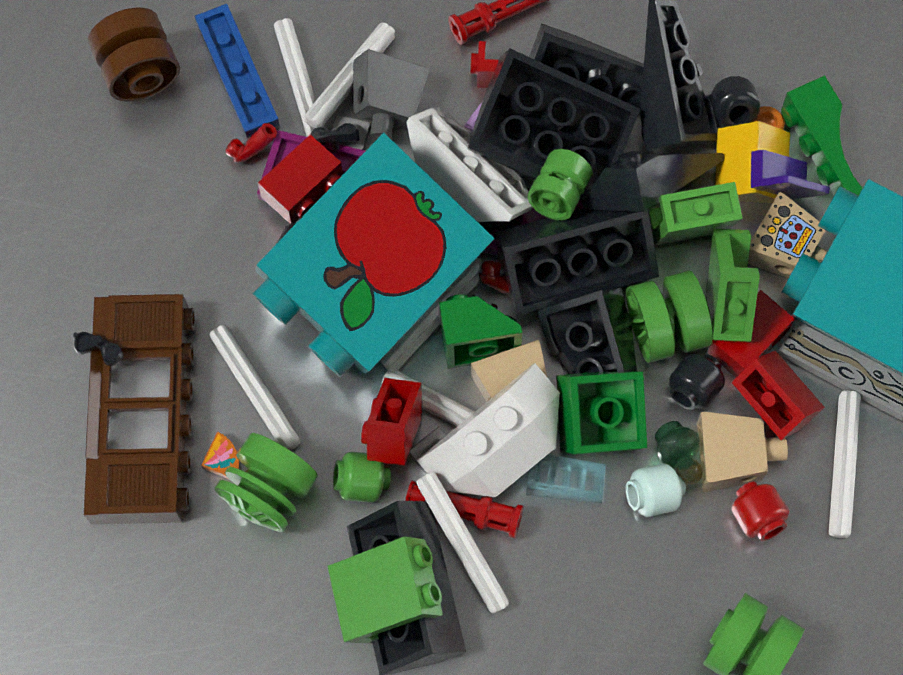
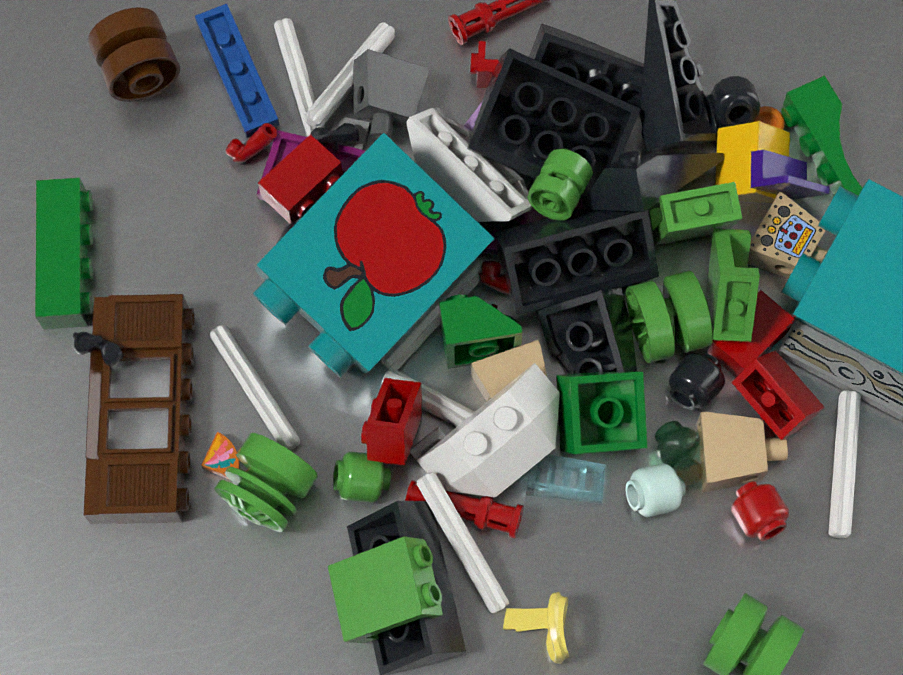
(62, 253): none -> green brick
(549, 618): none -> light yellow piece

